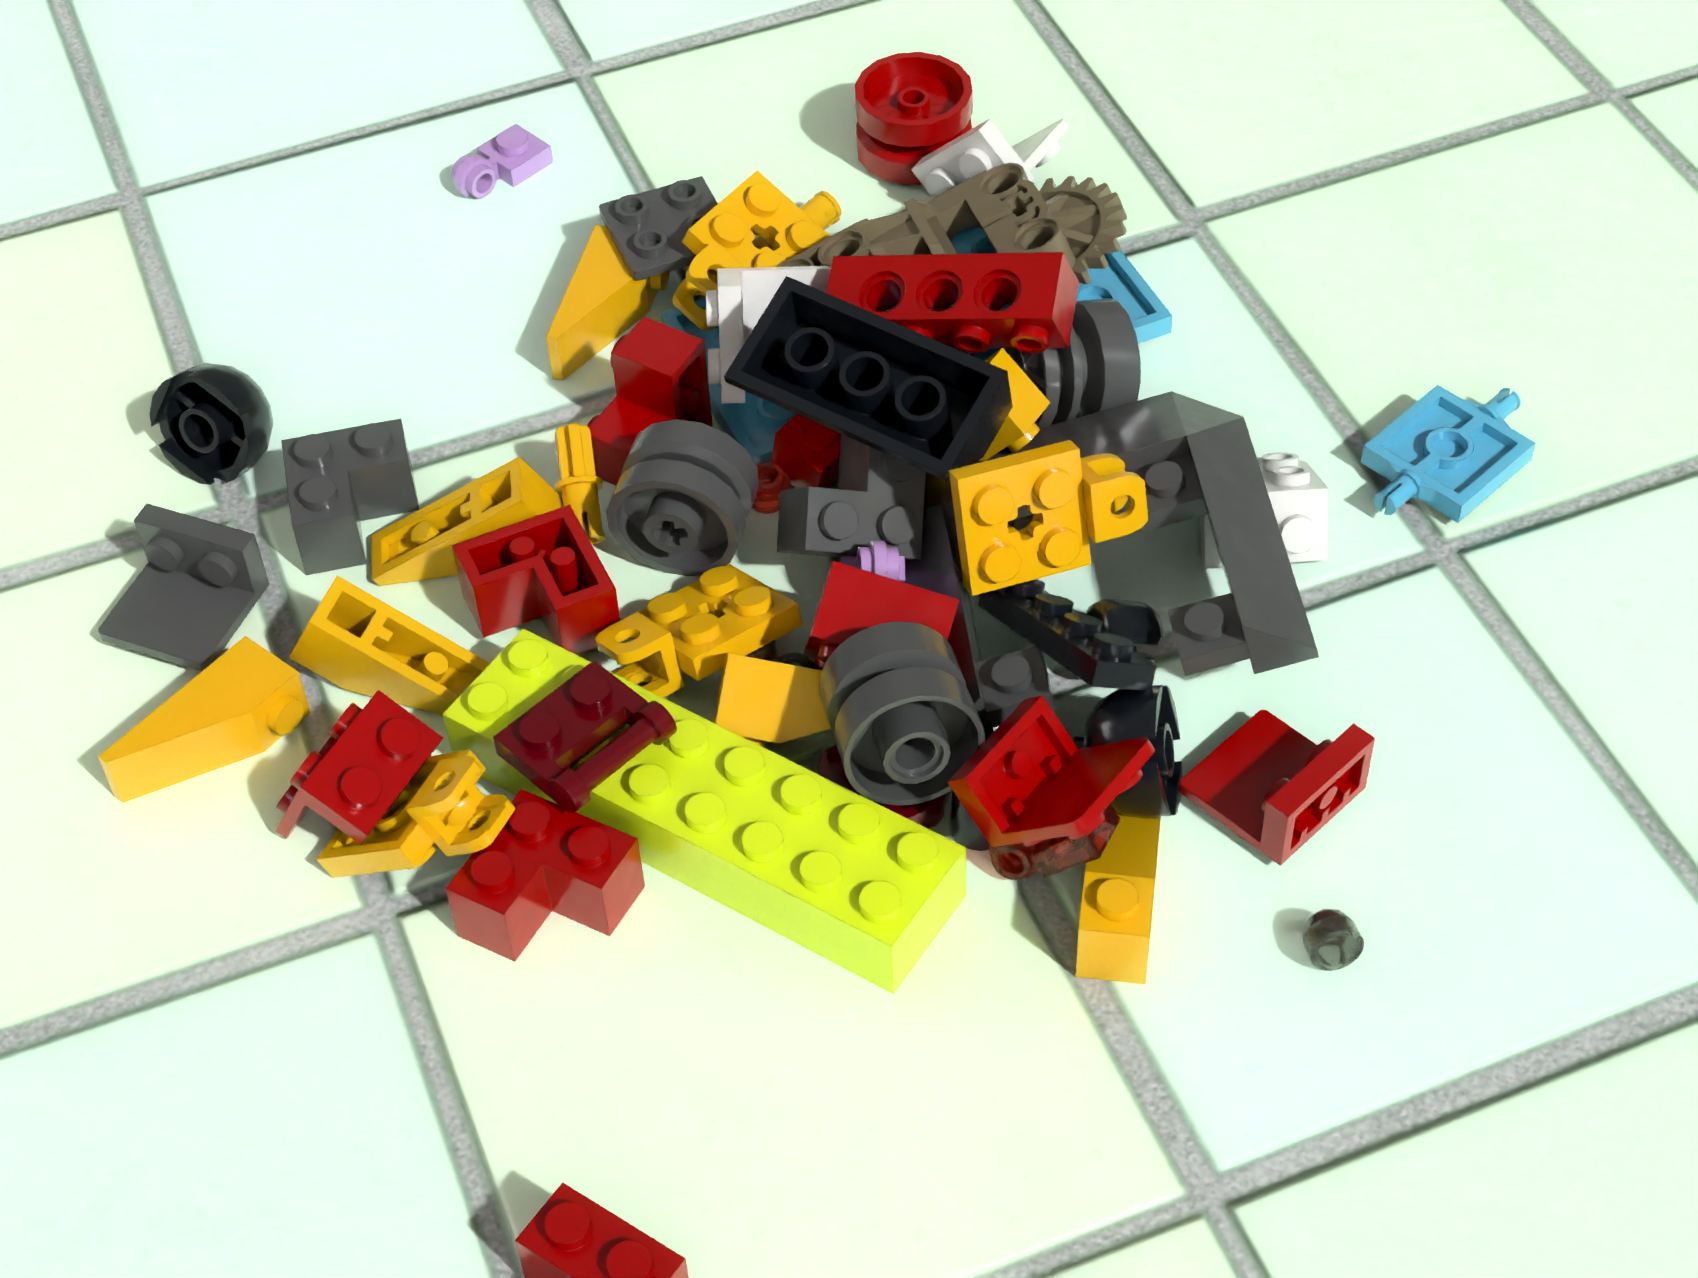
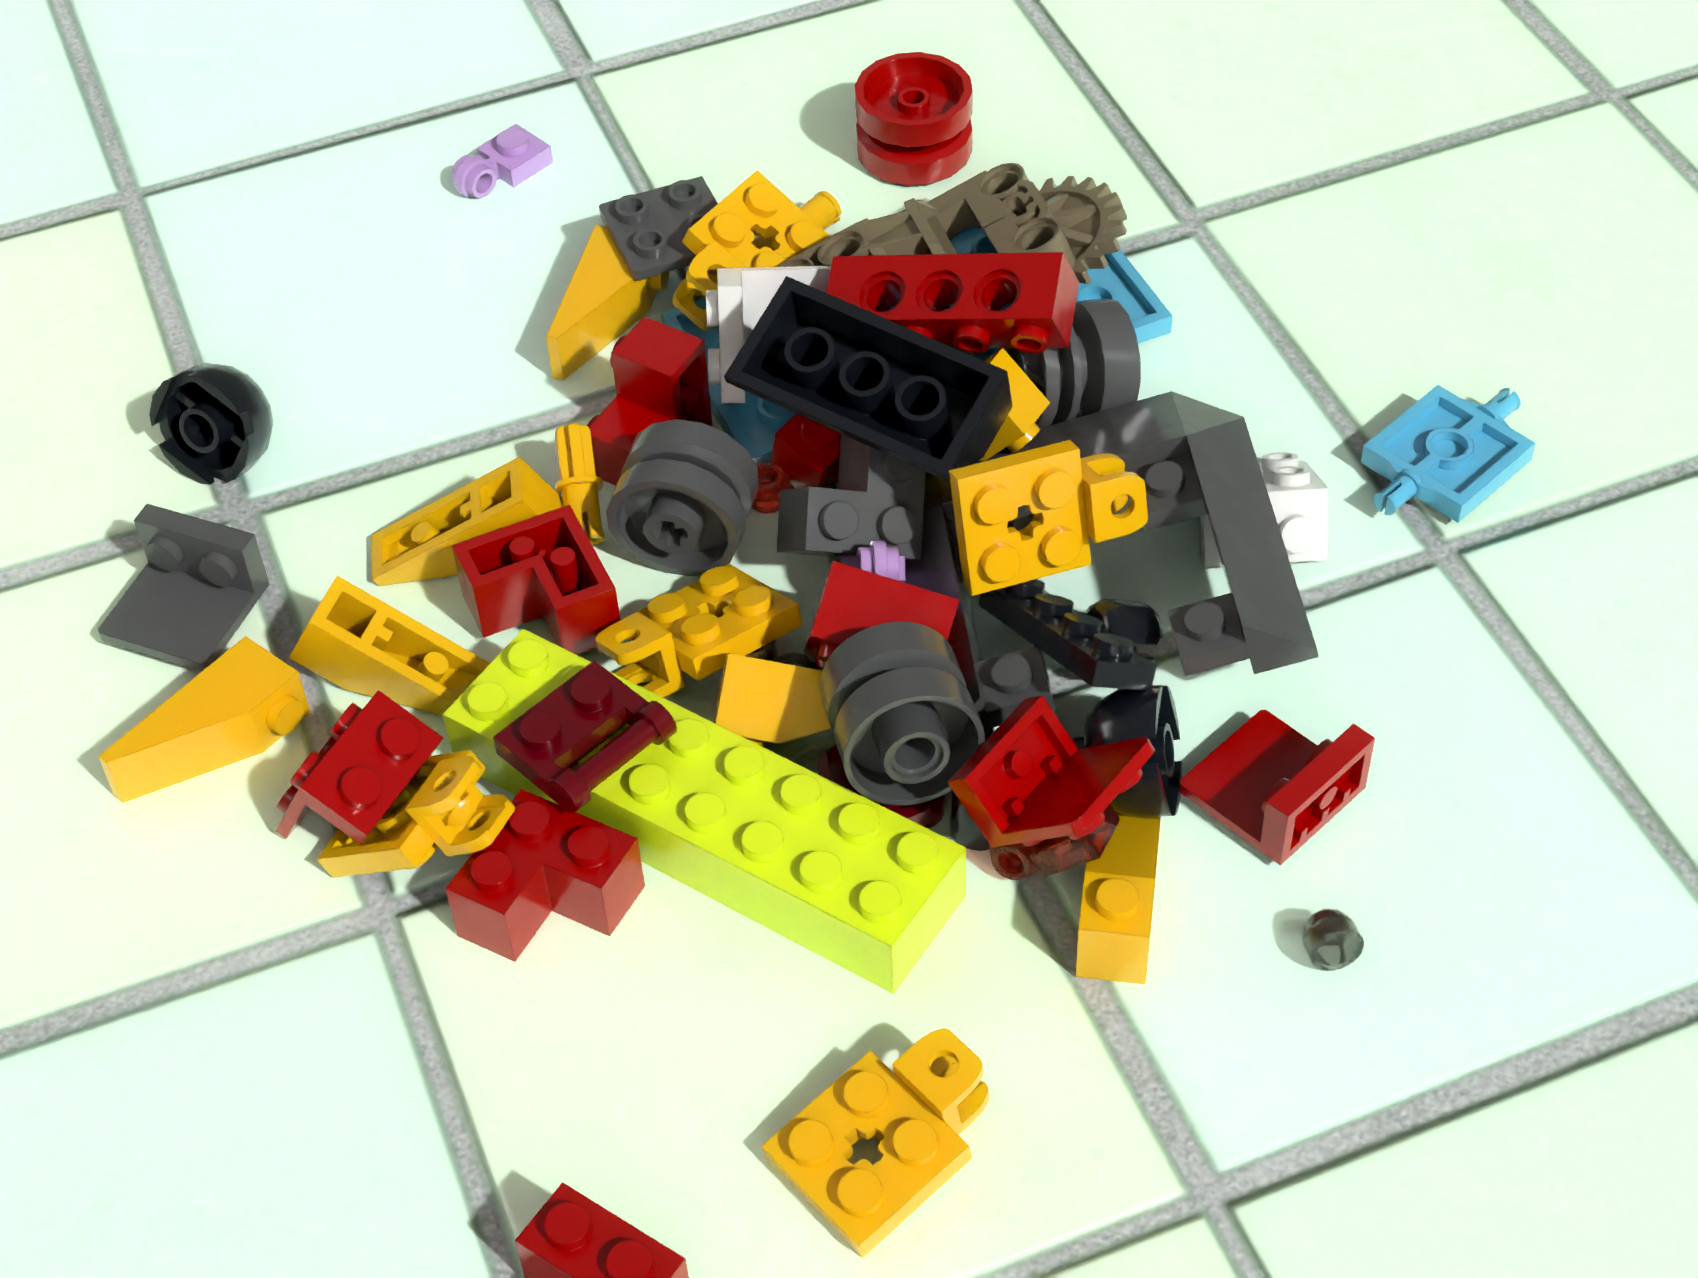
(344, 480): dark grey brick -> none
(912, 1114): none -> yellow plate
(983, 150): white bracket -> none

